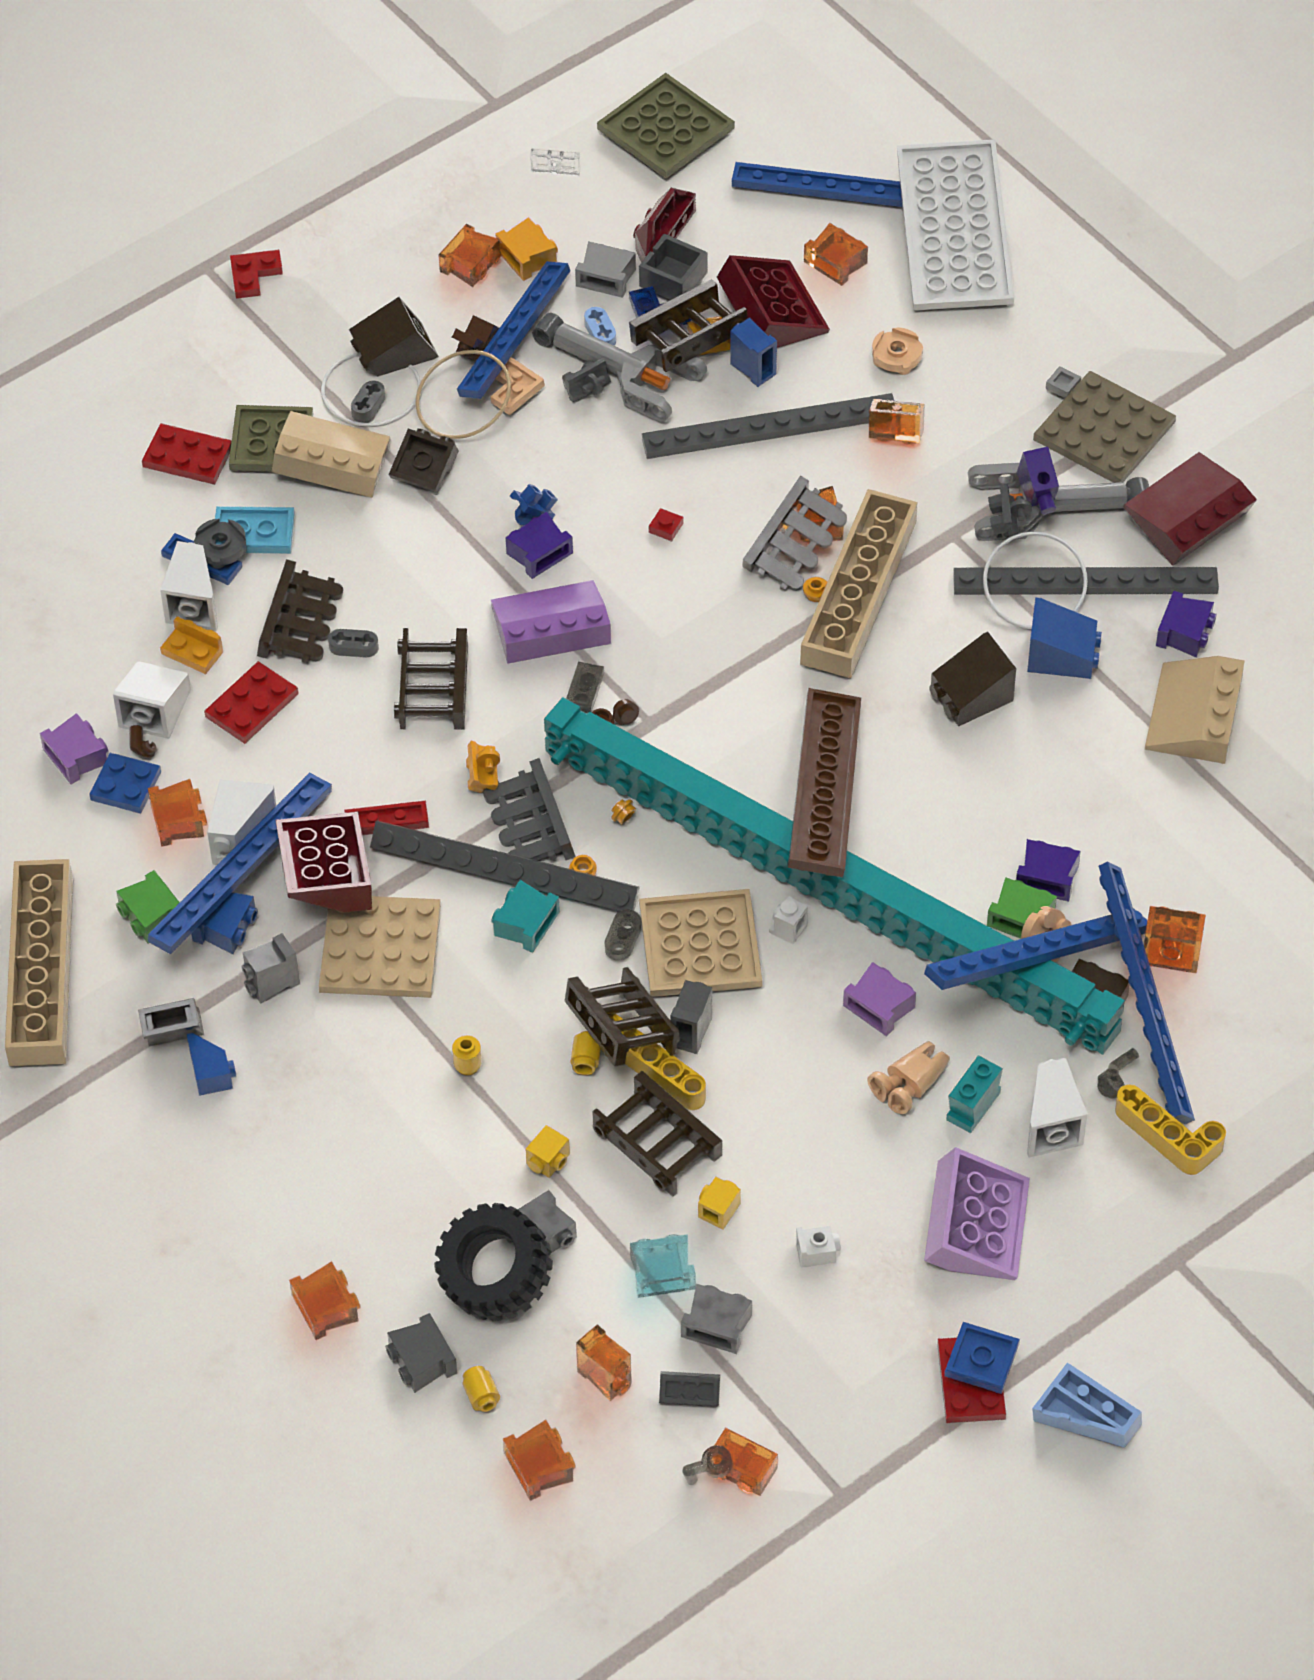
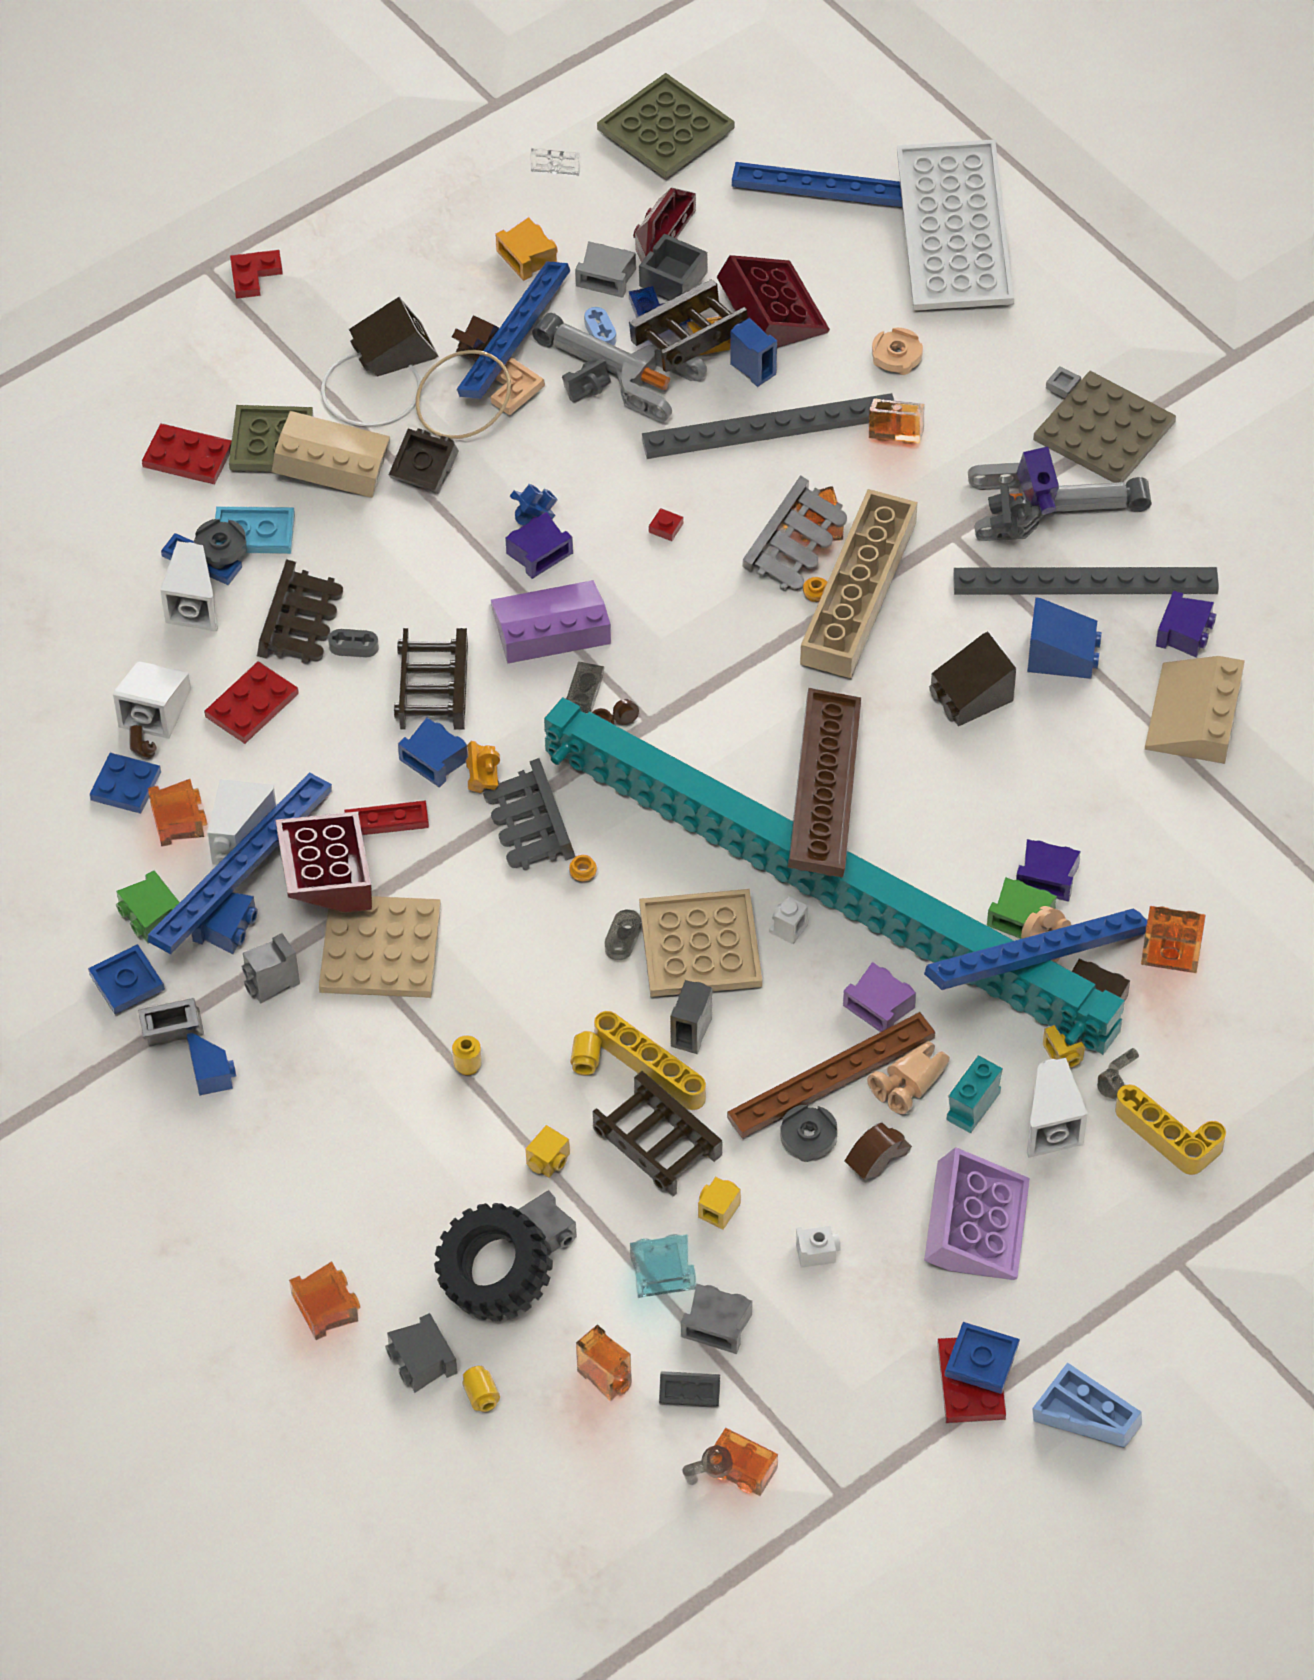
(39, 963): tan brick -> none
(74, 748): medium lavender hips -> none
(126, 979): none -> blue plate
(192, 645): light orange bracket -> none
(362, 399): dark grey beam -> none
(433, 752): none -> blue hips
(469, 255): clear orange hips -> none
(504, 866): dark grey plate -> none
(525, 915): teal hips -> none
(539, 1459): clear orange hips -> none
(607, 1031): dark brown fence -> none
(623, 811): light orange plate -> none
(804, 1146): none -> dark grey plate
(831, 1074): none -> dark orange plate
(835, 254): clear orange hips -> none
(875, 1150): none -> reddish brown brick
(1023, 535): white piece -> none
(1058, 1048): none -> yellow bracket
(1147, 997): blue plate -> none
(1189, 506): dark red slope -> none

